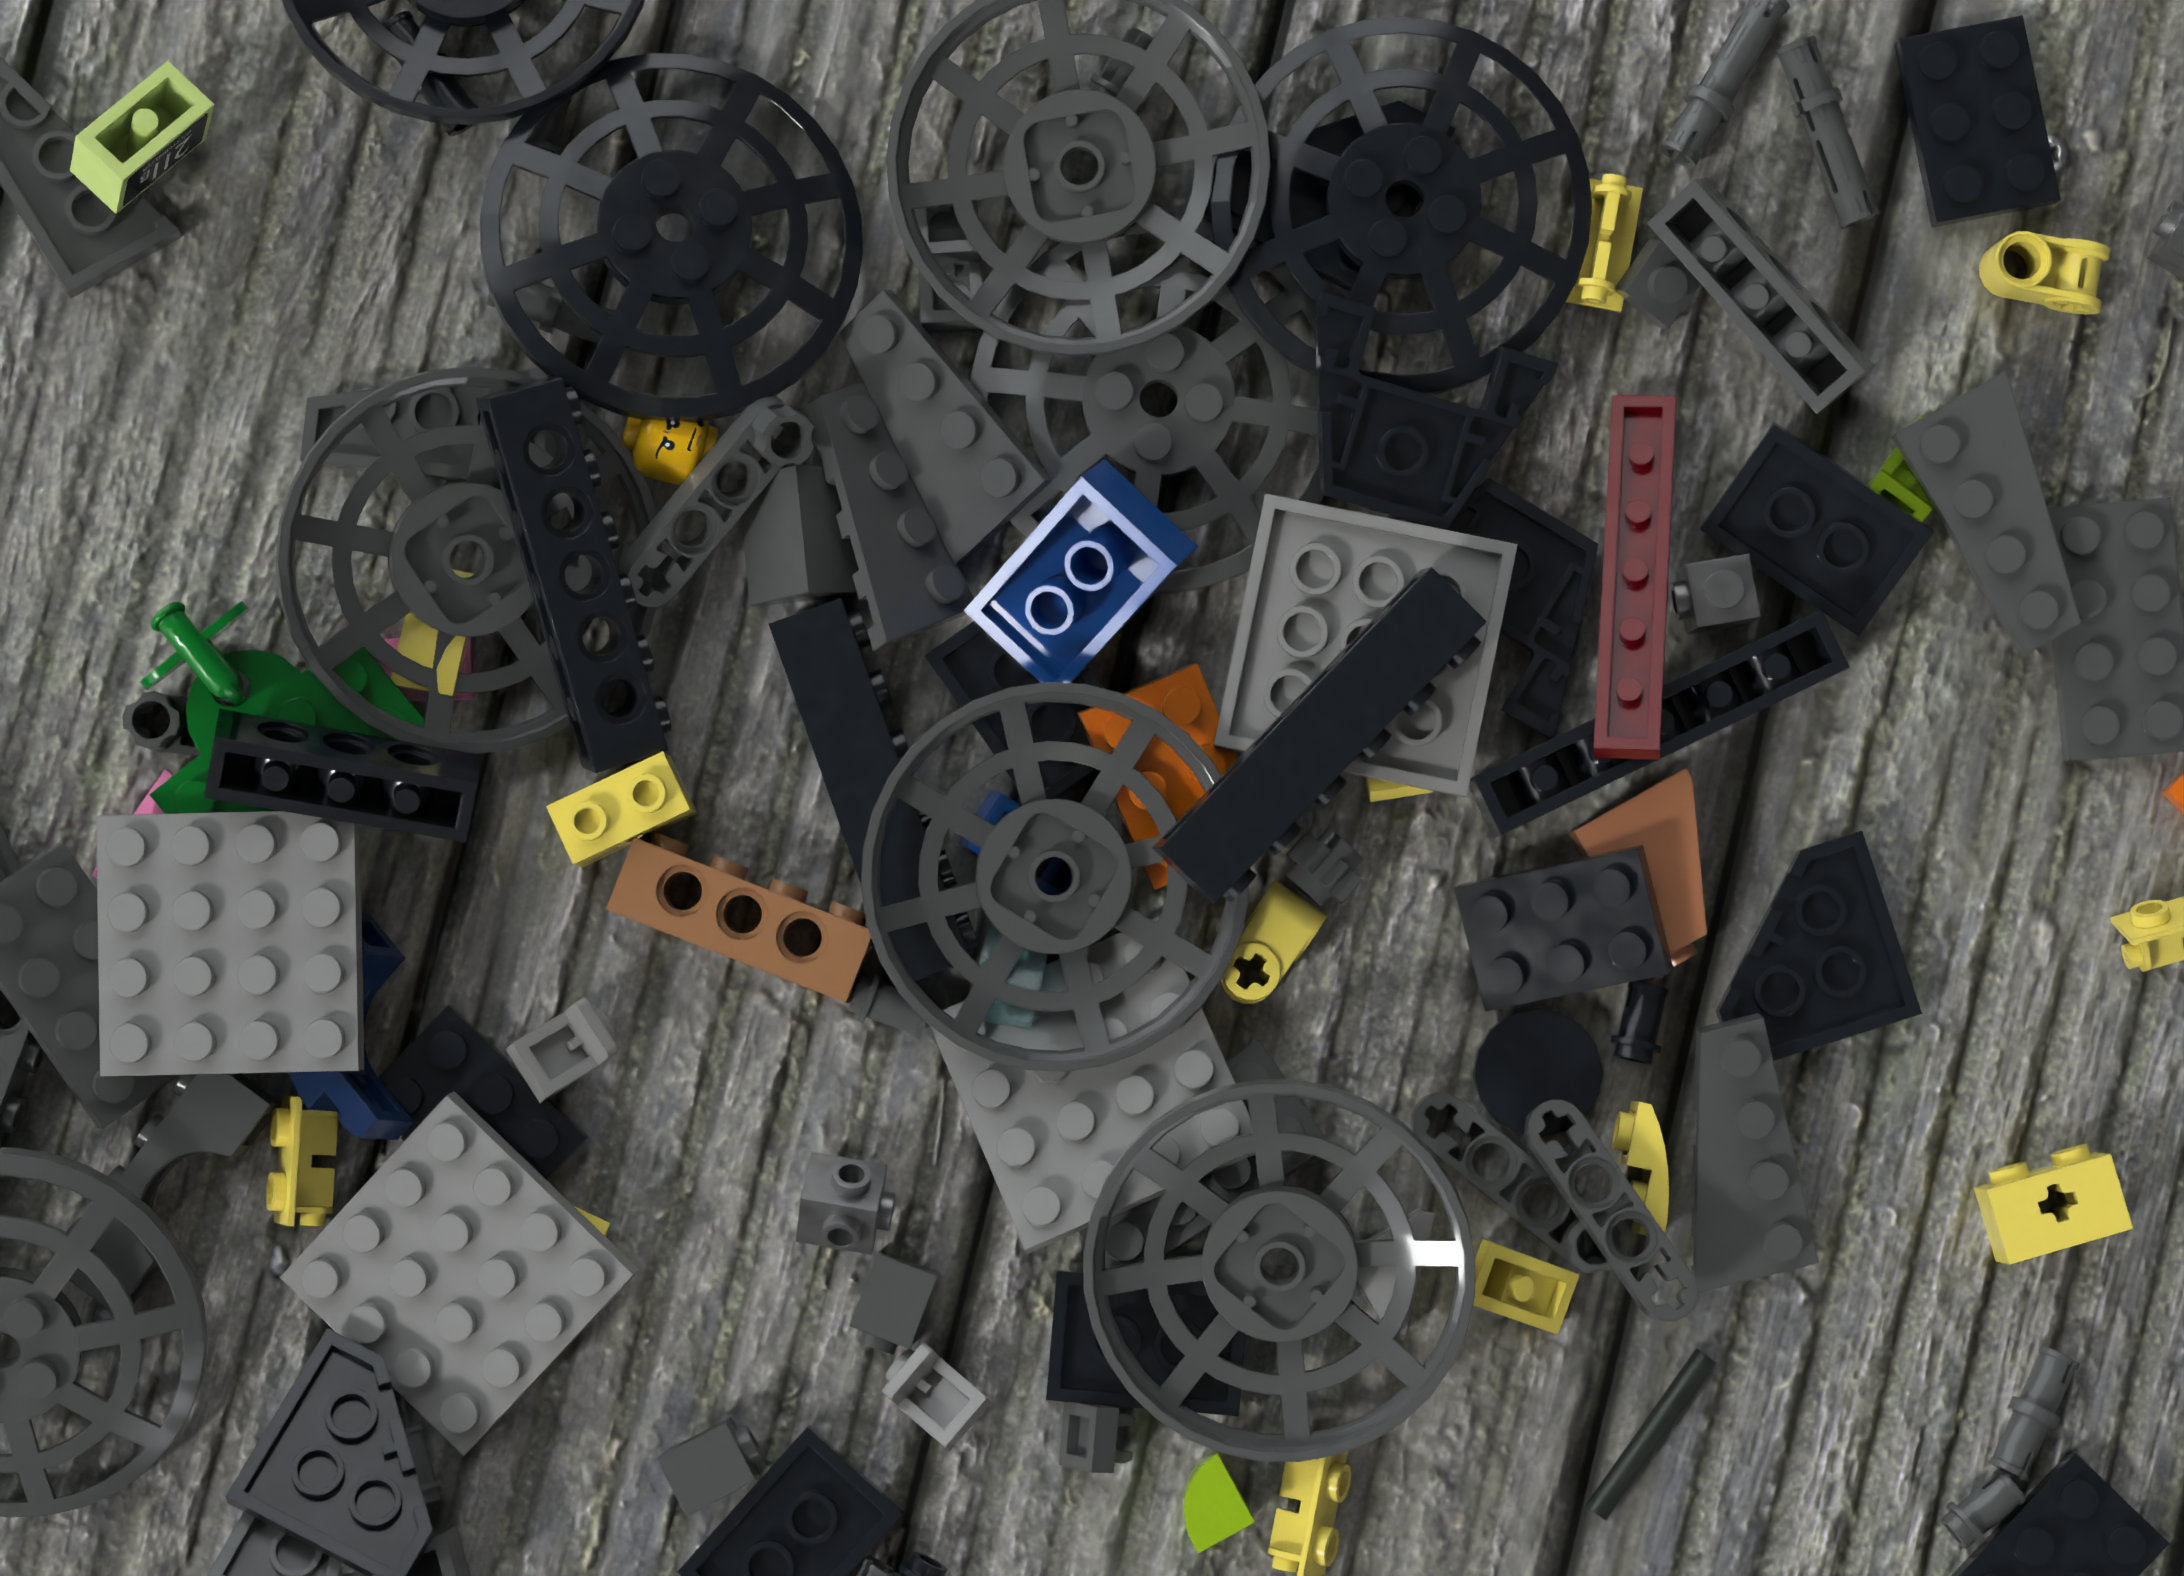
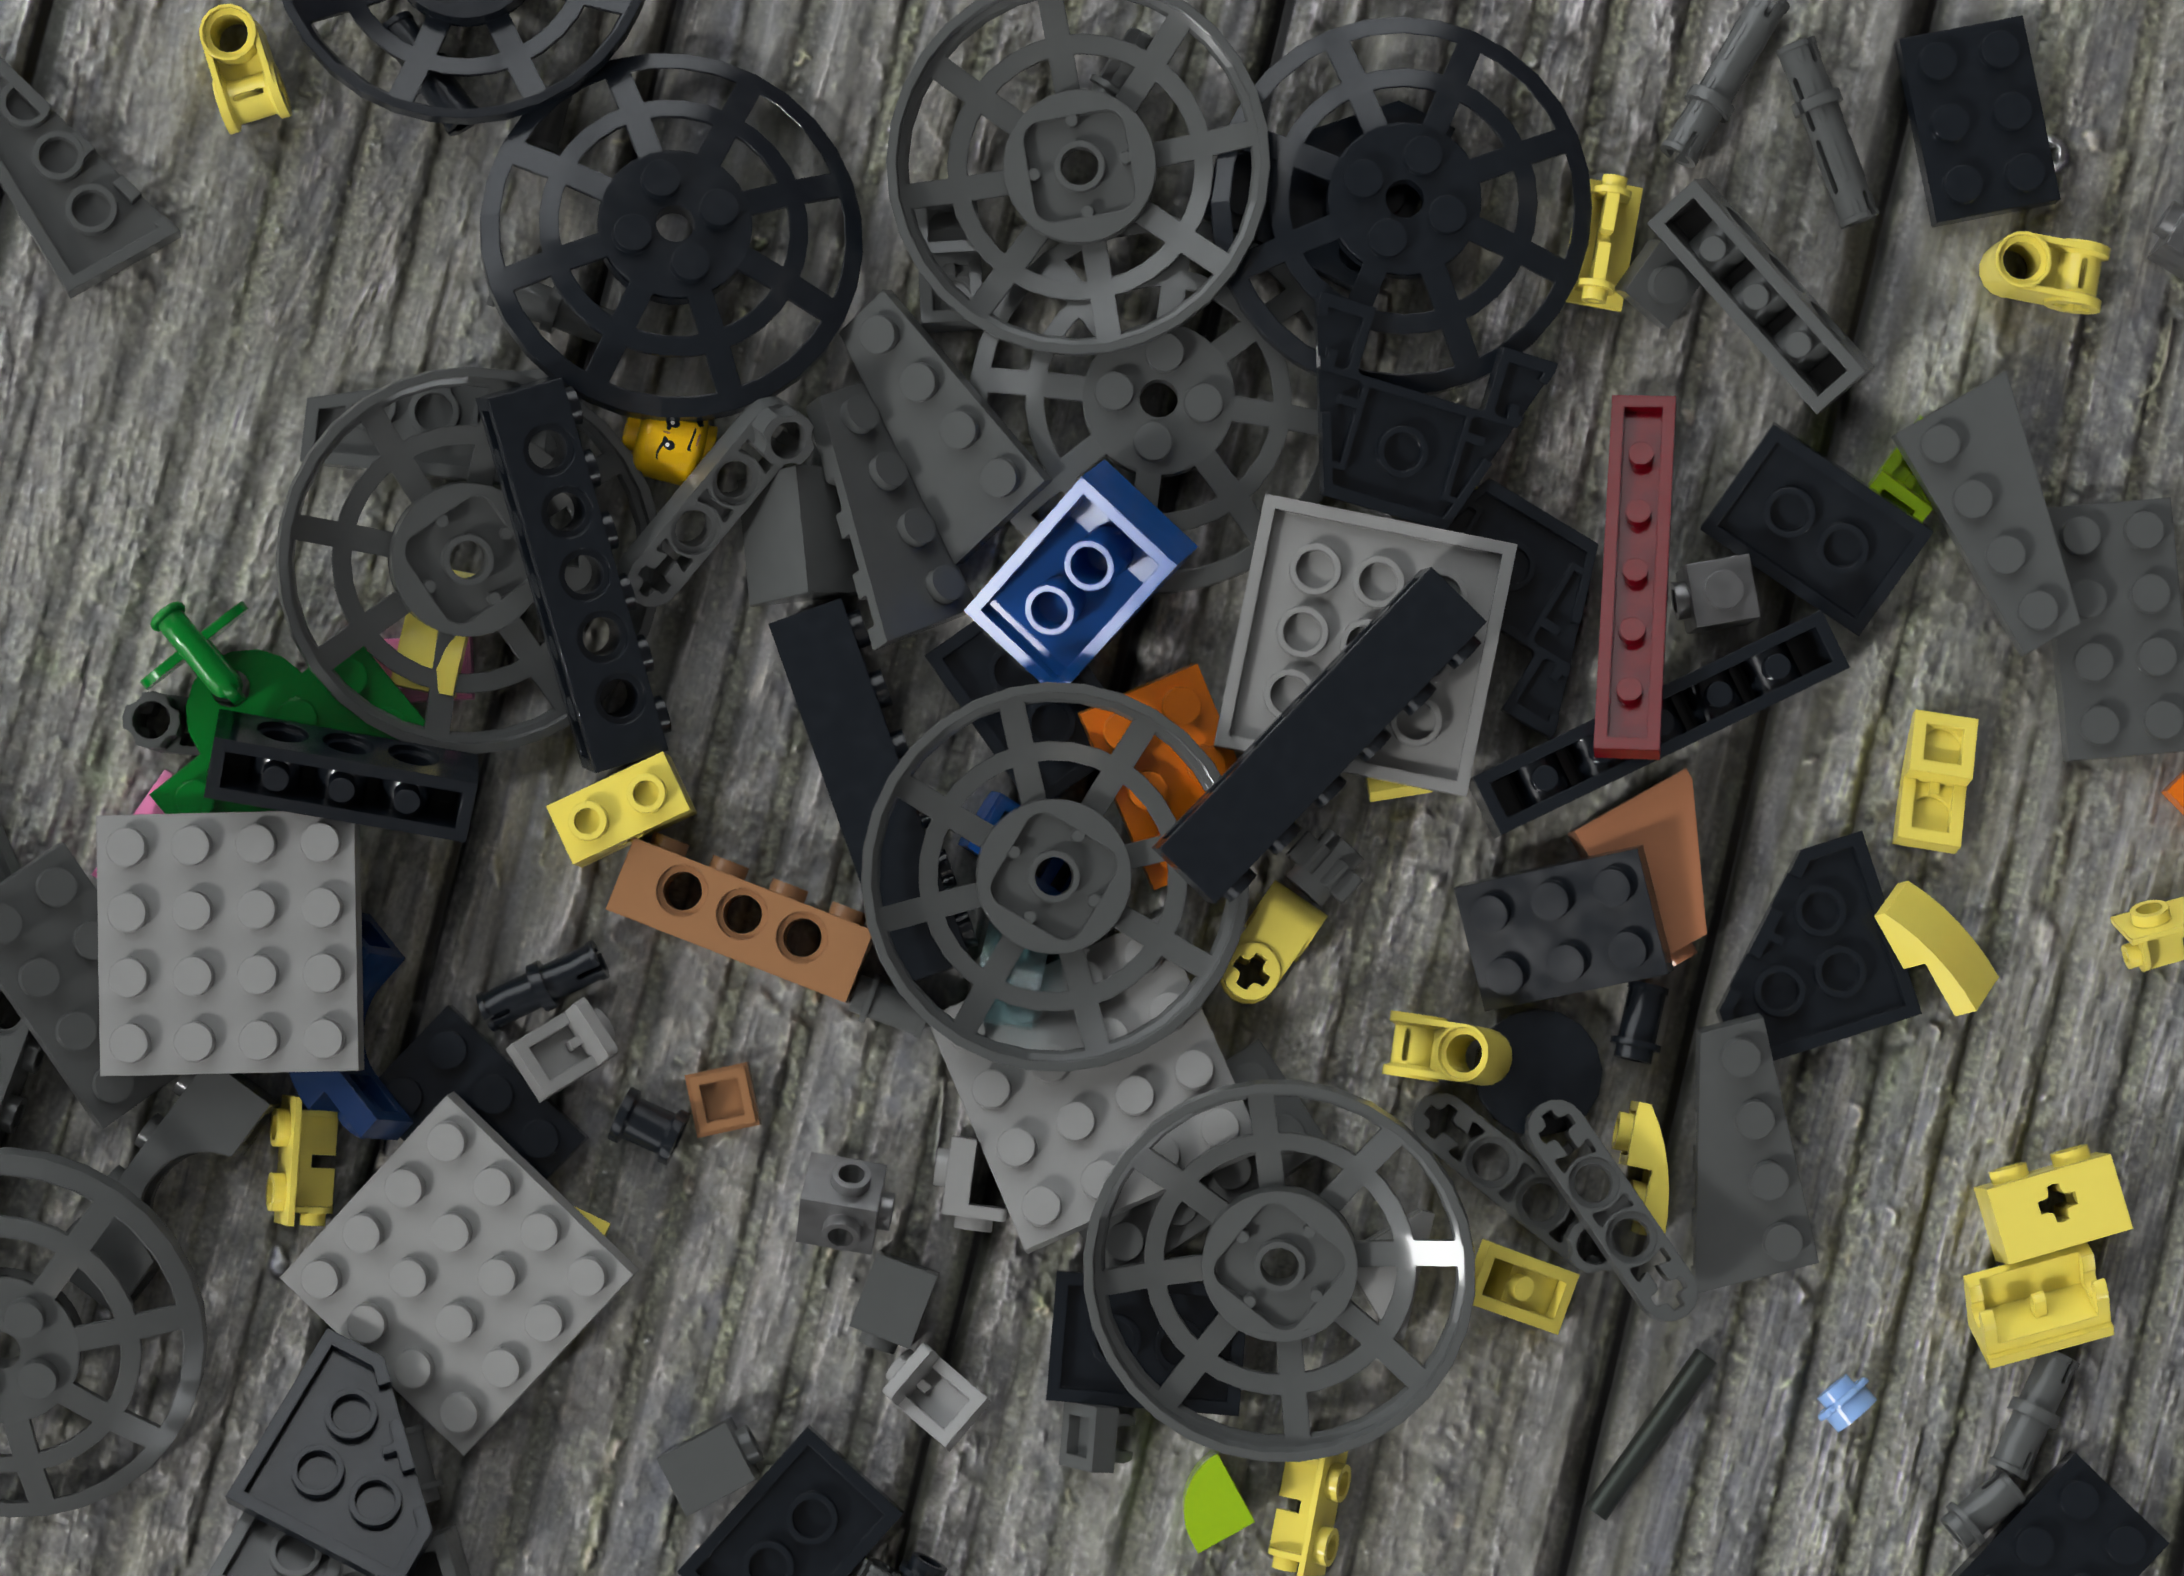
(141, 137): yellowish green brick -> none
(243, 80): none -> light yellow piece
(542, 986): none -> black pin
(649, 1126): none -> black bush
(723, 1099): none -> medium nougat tile
(956, 1173): none -> light grey bracket
(1436, 1049): none -> light yellow piece
(1845, 1401): none -> light blue plate
(1929, 935): none -> light yellow slope
(1935, 781): none -> light yellow slope
(2037, 1306): none -> light yellow hinge

